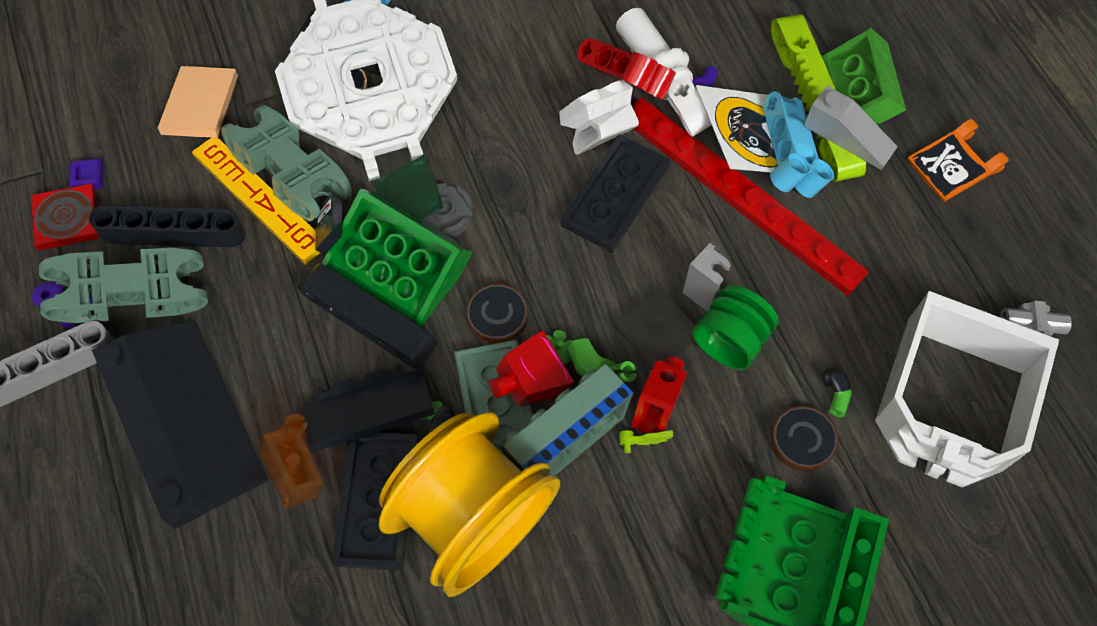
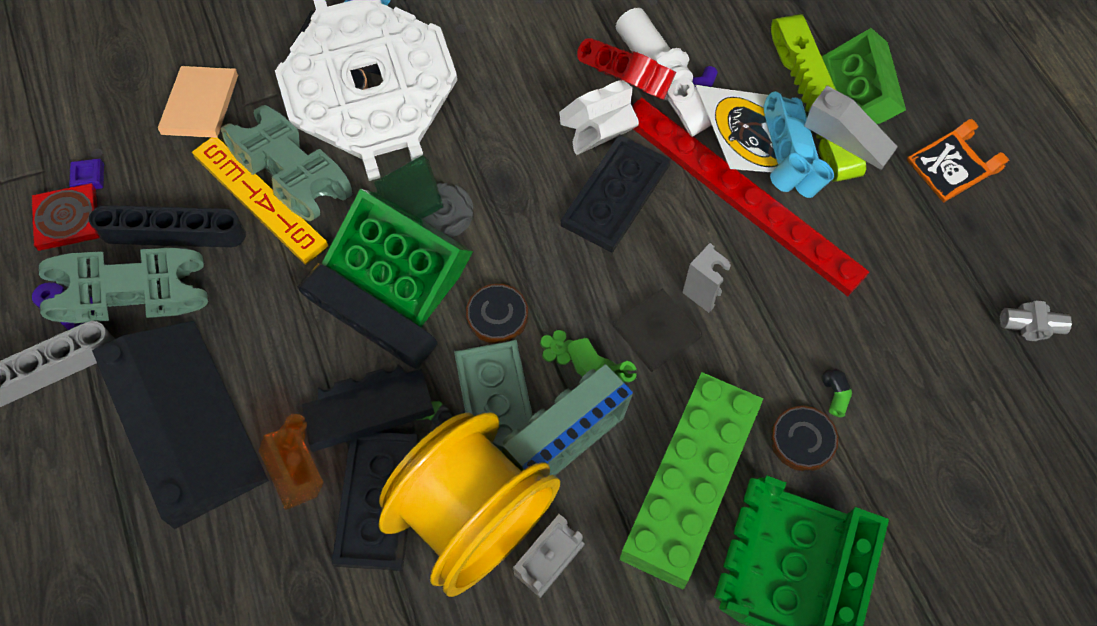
(329, 223): black tile -> none
(531, 373): red torso -> none
(548, 556): none -> light grey hinge
(627, 438): lime piece -> none
(661, 391): red torso -> none
(691, 481): none -> bright green brick
(735, 327): green wheel -> none
(986, 338): white container -> none

